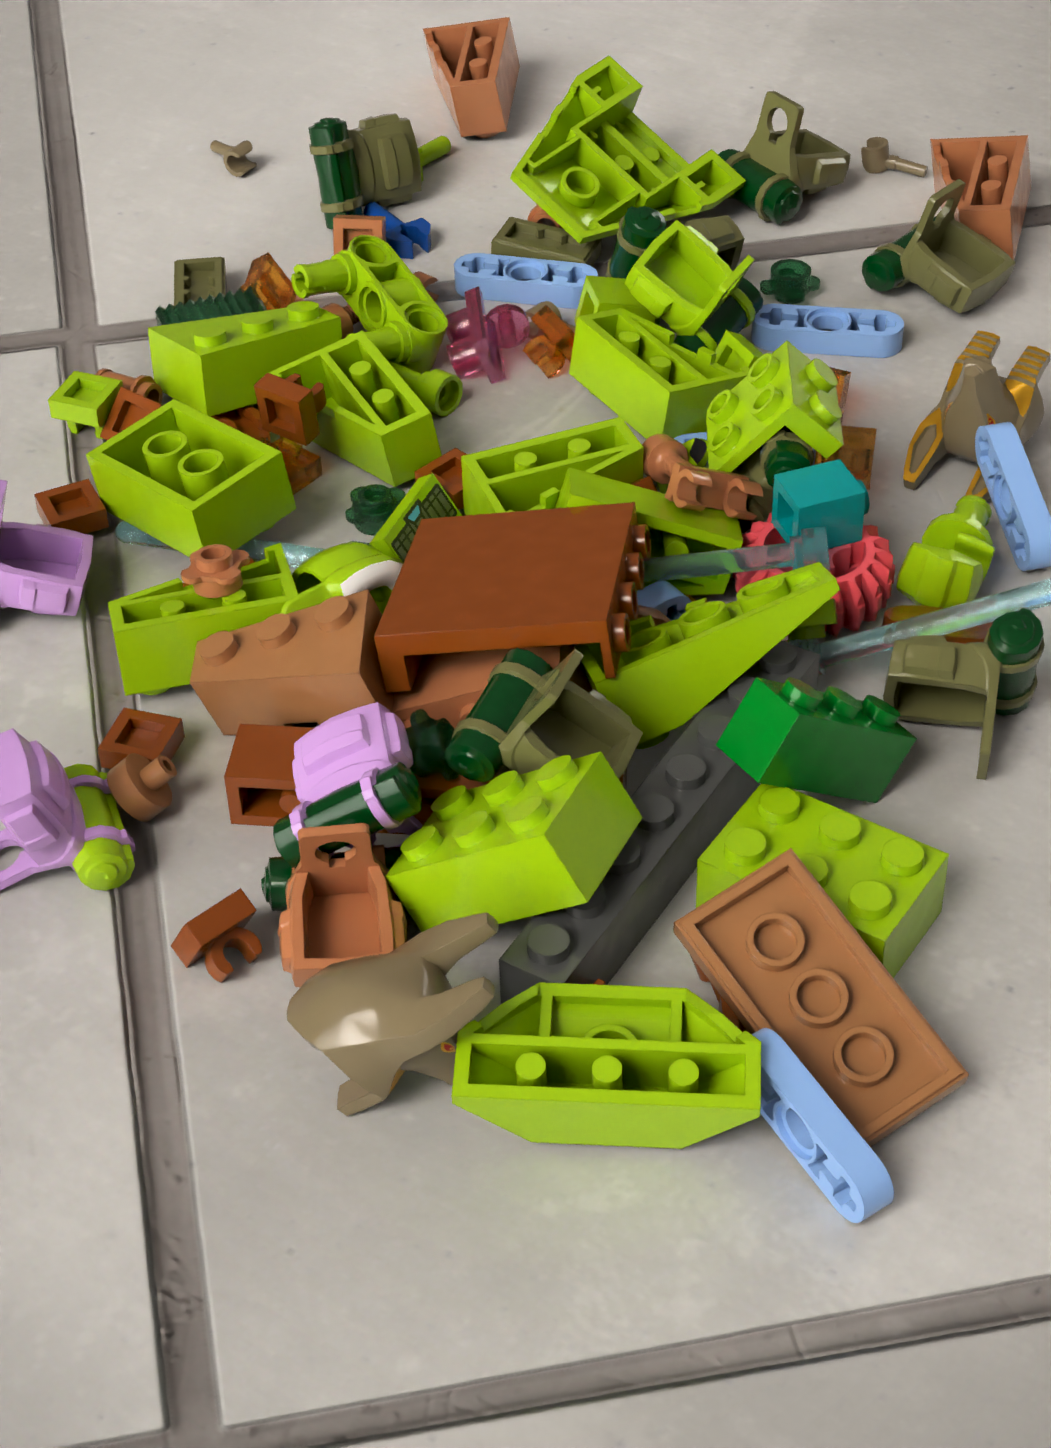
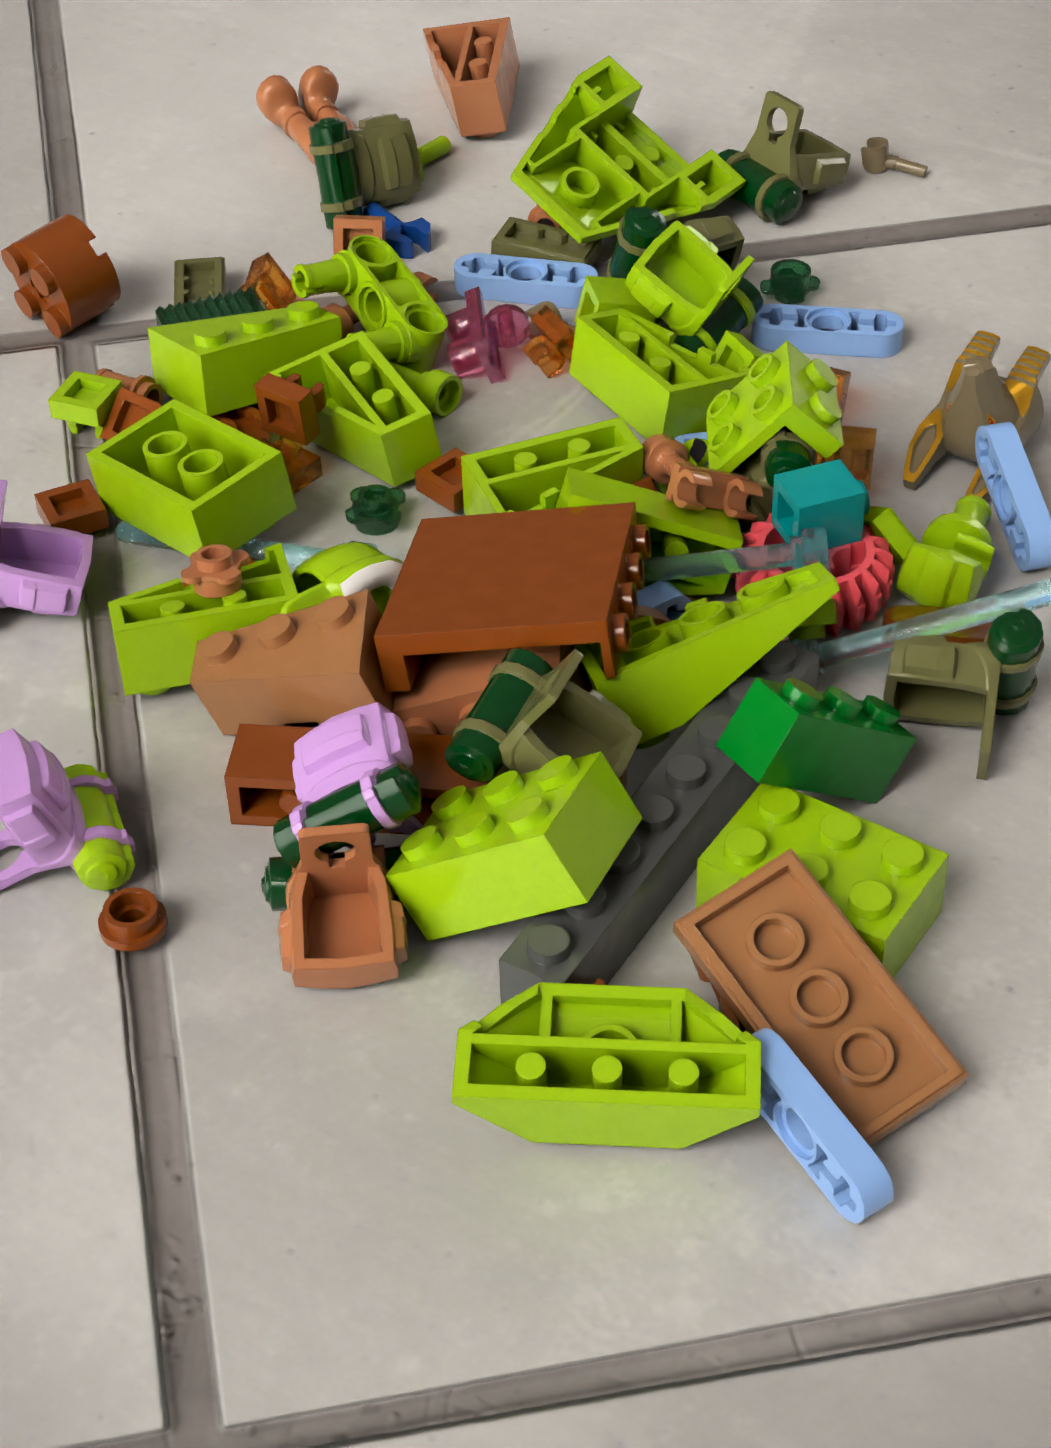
(61, 275): none -> dark orange brick
(132, 920): none -> dark orange plate
(140, 734): dark orange plate -> none
(142, 785): medium nougat tile -> none
(215, 930): dark orange tile -> none
(234, 157): dark tan hand -> none
(296, 114): none -> nougat piece
(394, 1010): dark tan piece -> none
(422, 501): tile -> none
(428, 743): clear green plate -> none
(889, 526): none -> lime tile
(941, 257): olive piece -> none
(995, 186): nougat wedge -> none

